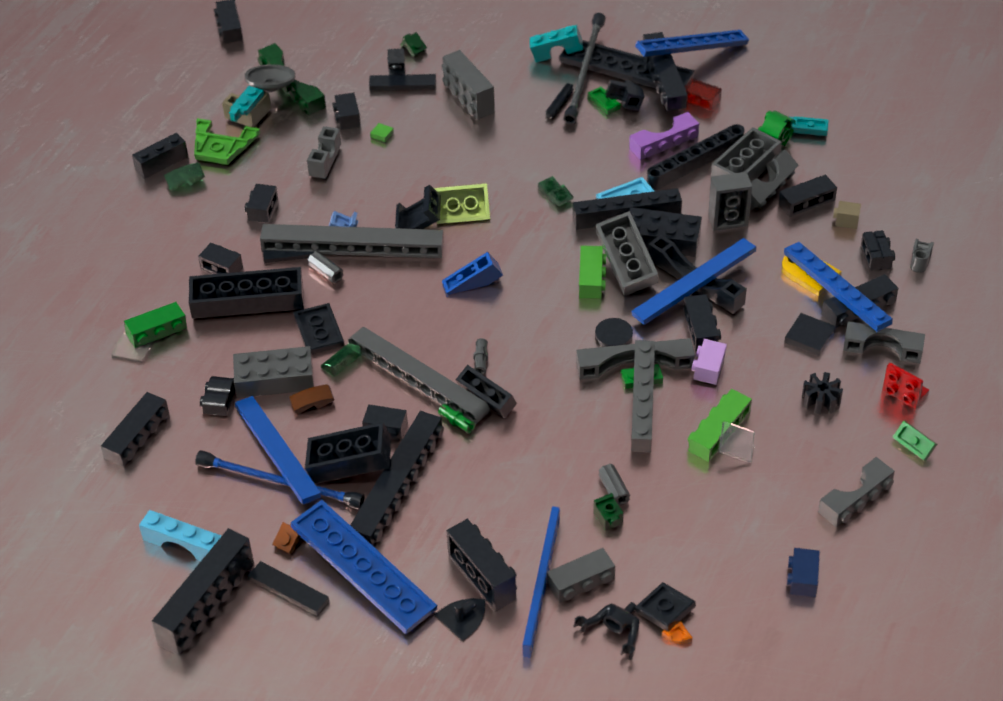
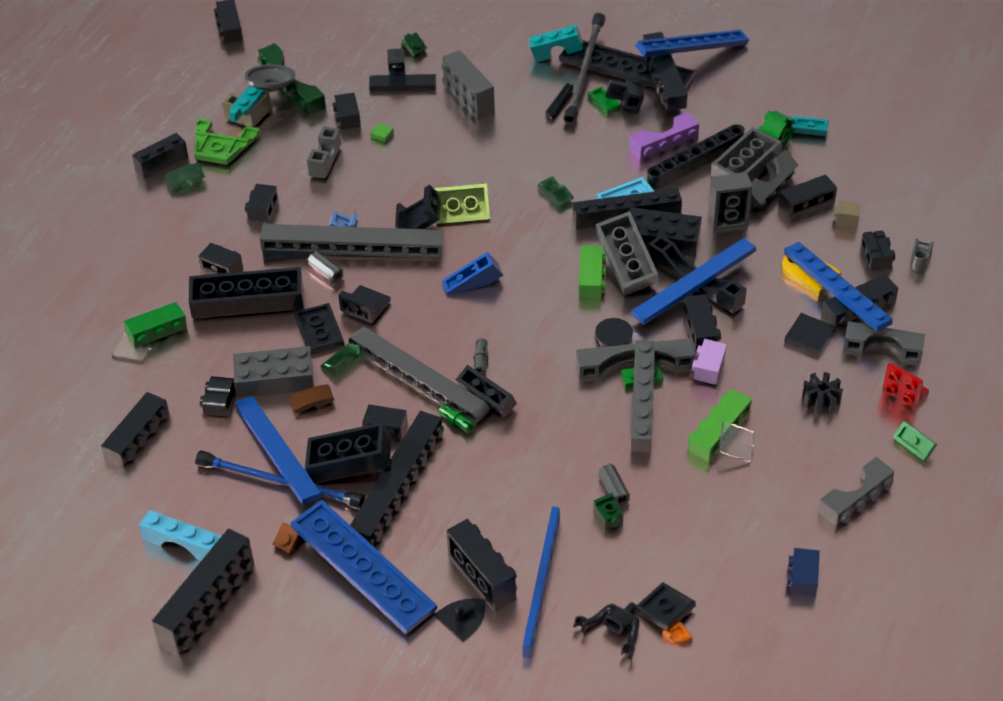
(288, 588): black tile -> none
(363, 303): none -> black bracket
(581, 575): dark grey brick -> none
(703, 94): clear red brick -> none

